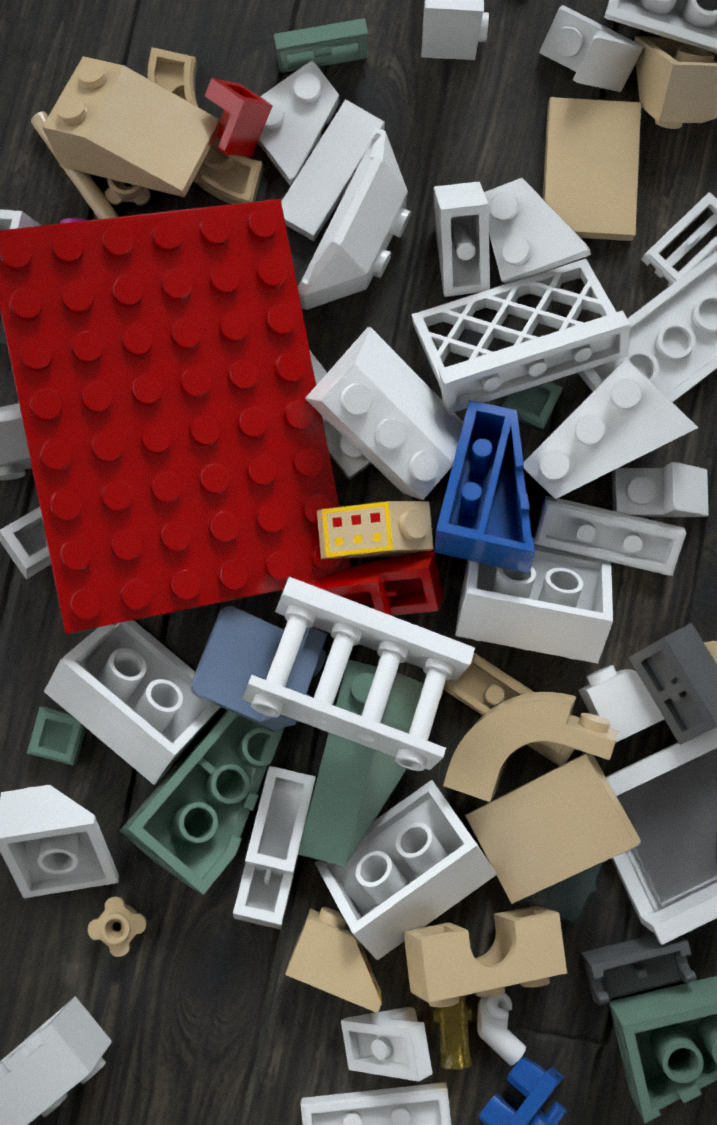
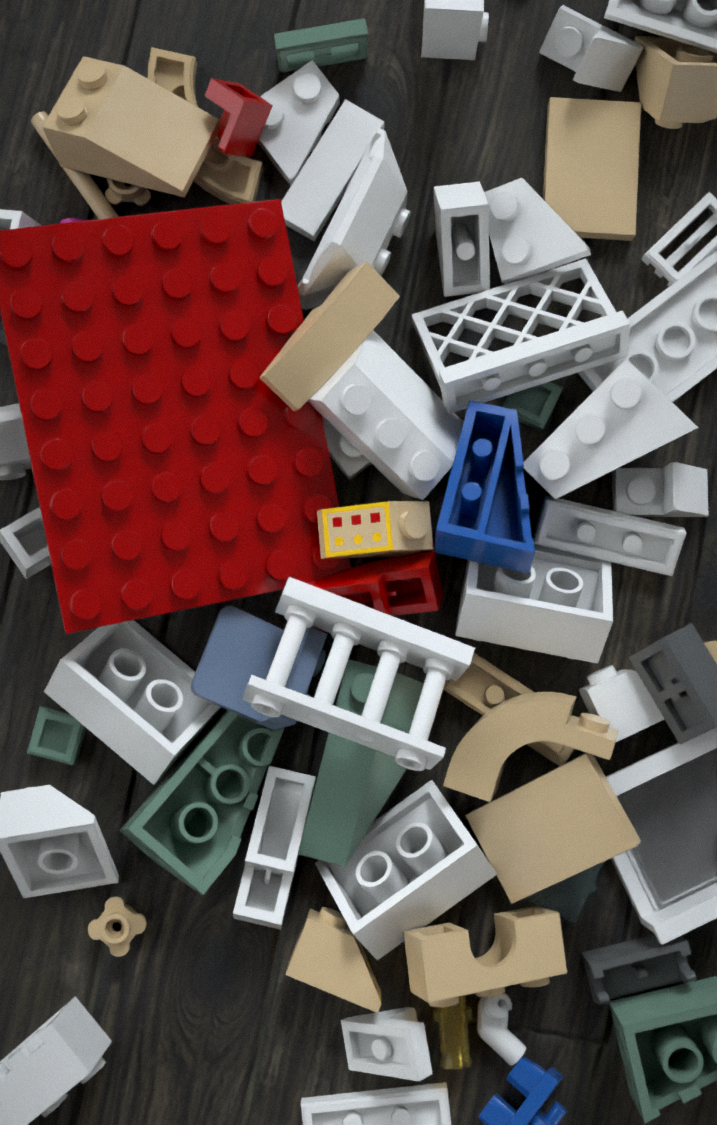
(329, 335): none -> tan slope

